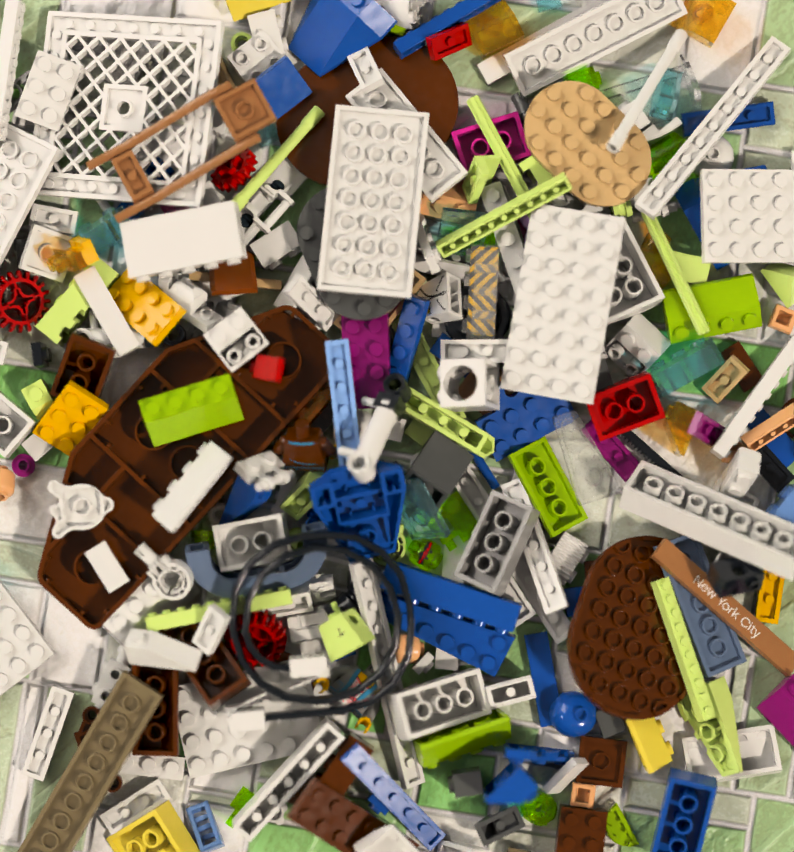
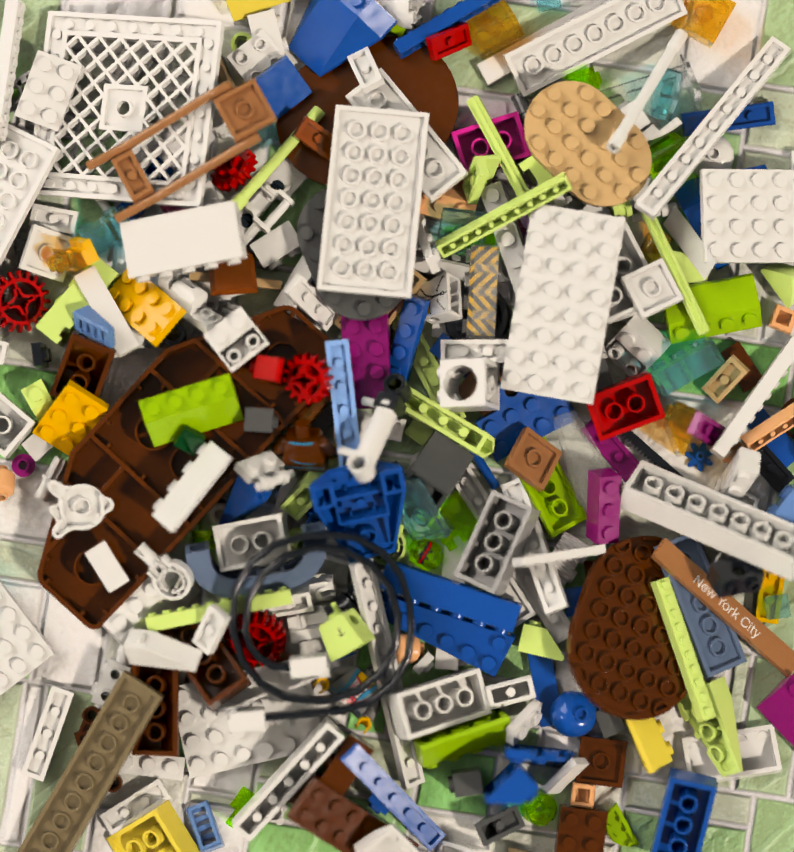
(53, 473): none -> white axle
(94, 326): none -> medium blue slope
(189, 440): none -> dark green tile
(260, 420): none -> dark grey brick
(311, 369): none -> red gear
(314, 137): none -> dark orange plate
(519, 727): none -> white plate
(533, 459): none -> medium nougat plate
(538, 641): none -> yellowish green slope
(558, 555): none -> white tile
(603, 506): none -> magenta brick
(651, 289): none -> white tile
(689, 242): none -> white sticker
(694, 455): none -> blue plant
(777, 606): none -> clear light blue tile

